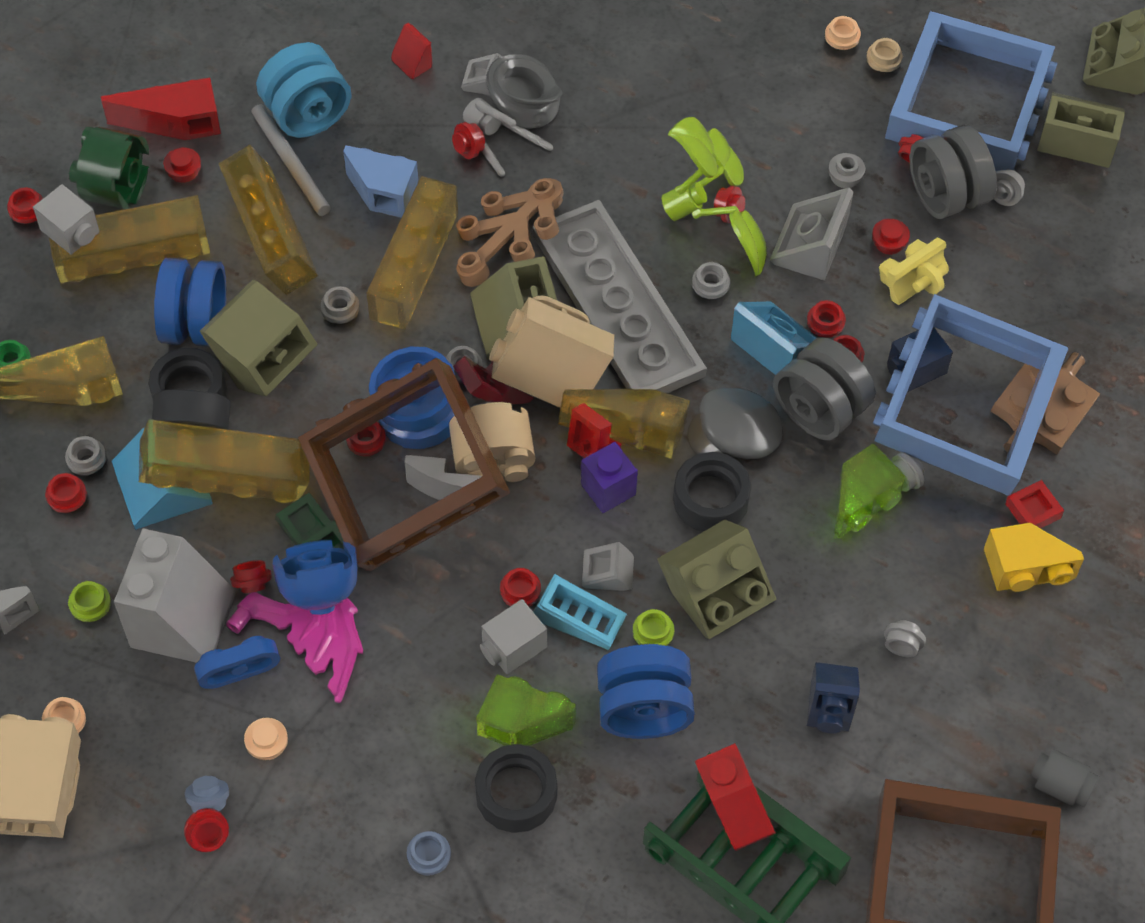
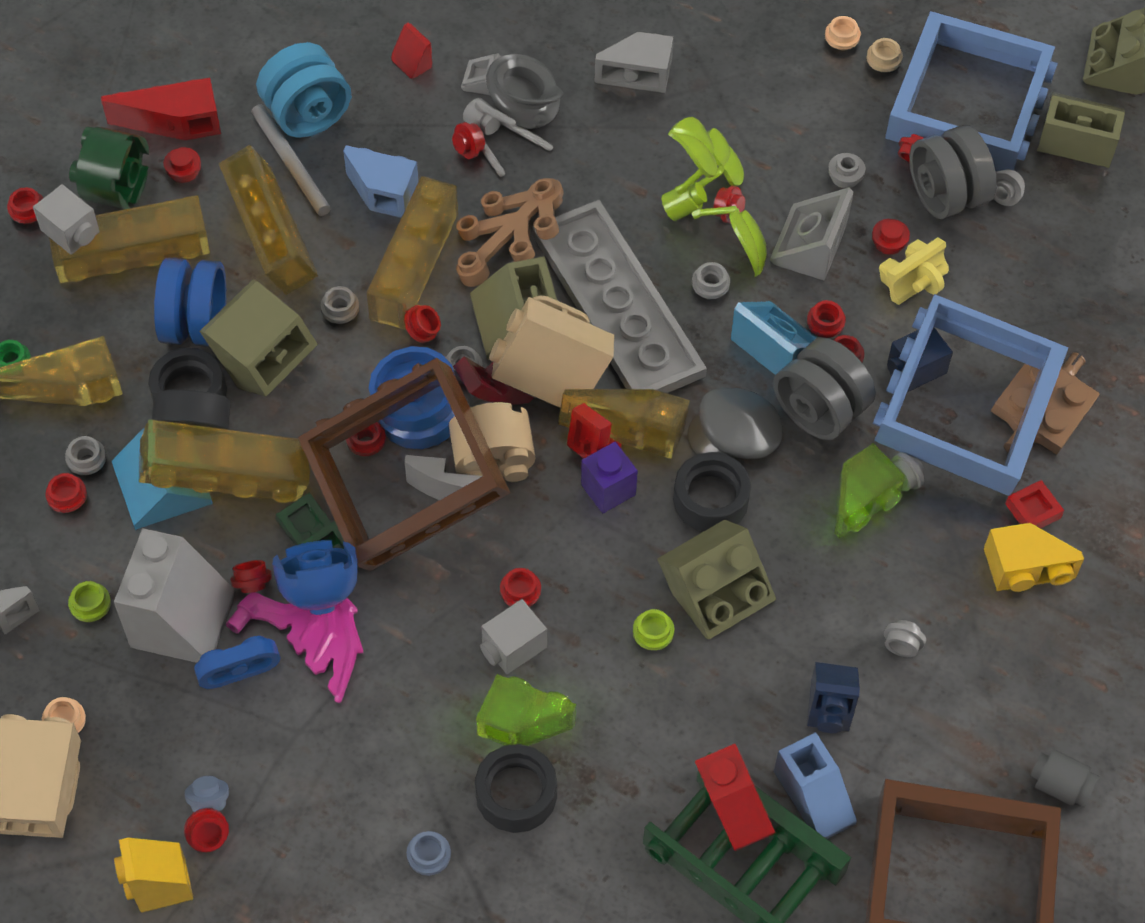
(153, 873): none -> yellow slope
(266, 738): light nougat plate -> none
(422, 323): none -> red plate
(573, 625): medium azure slope -> none
(608, 568): light grey slope -> none
(636, 62): none -> light grey slope
(645, 691): blue wheel -> none
(815, 786): none -> medium blue slope

